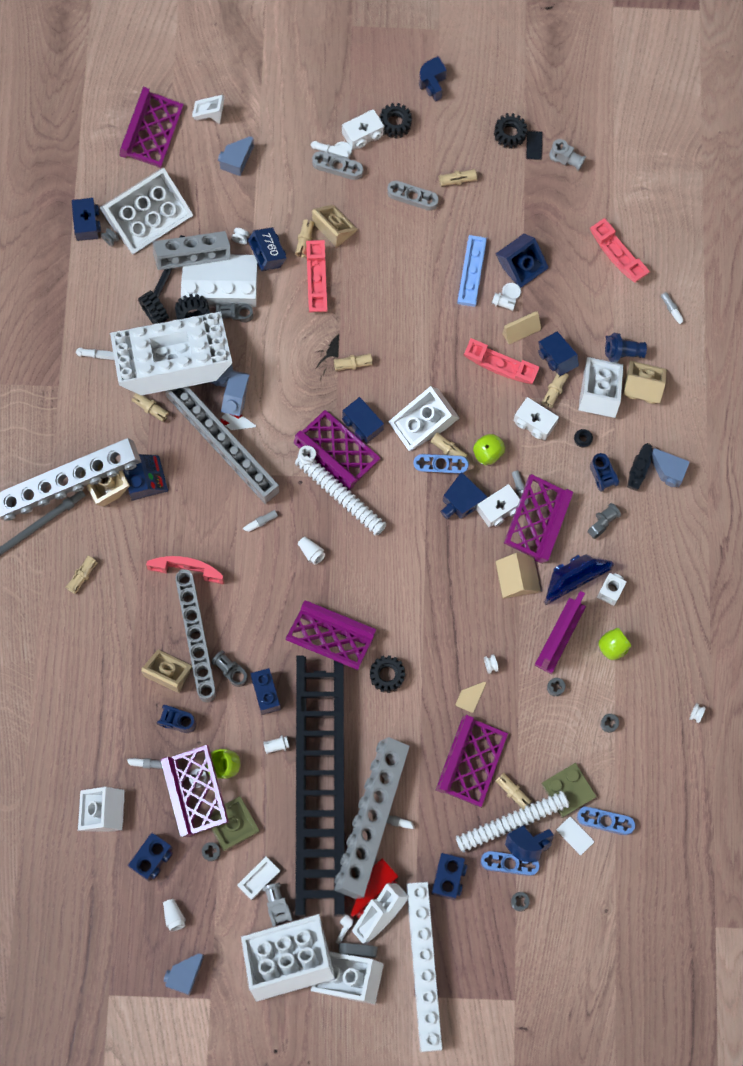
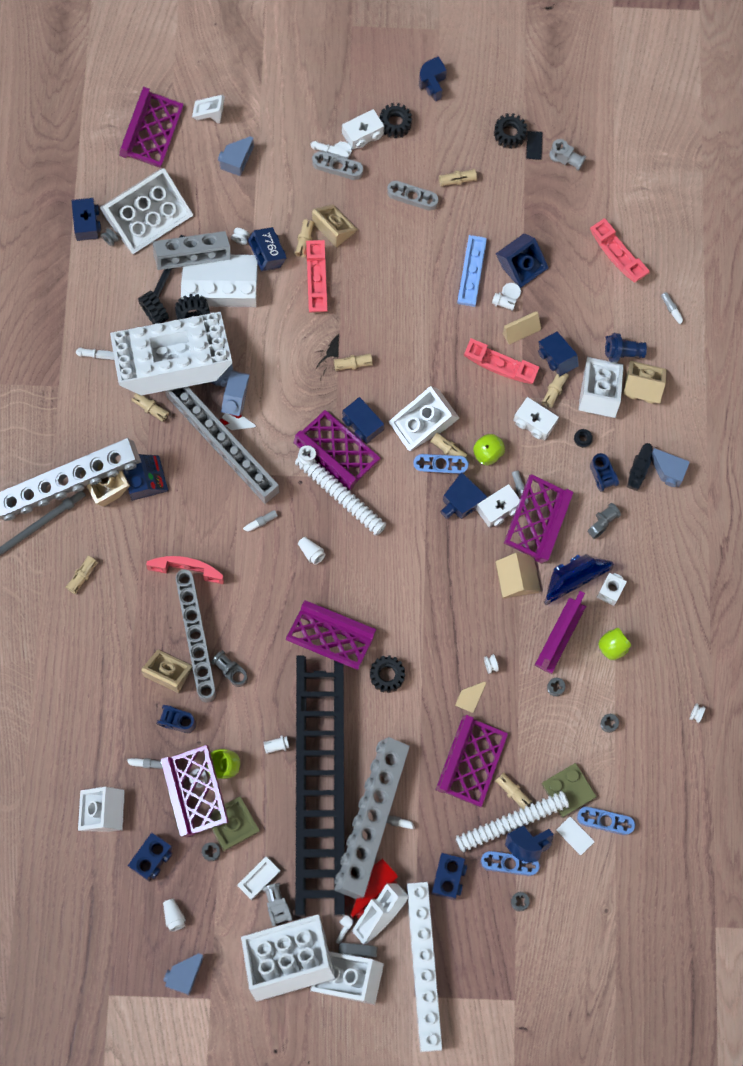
(233, 311): dark grey connector -> none
(265, 691): dark blue brick -> none

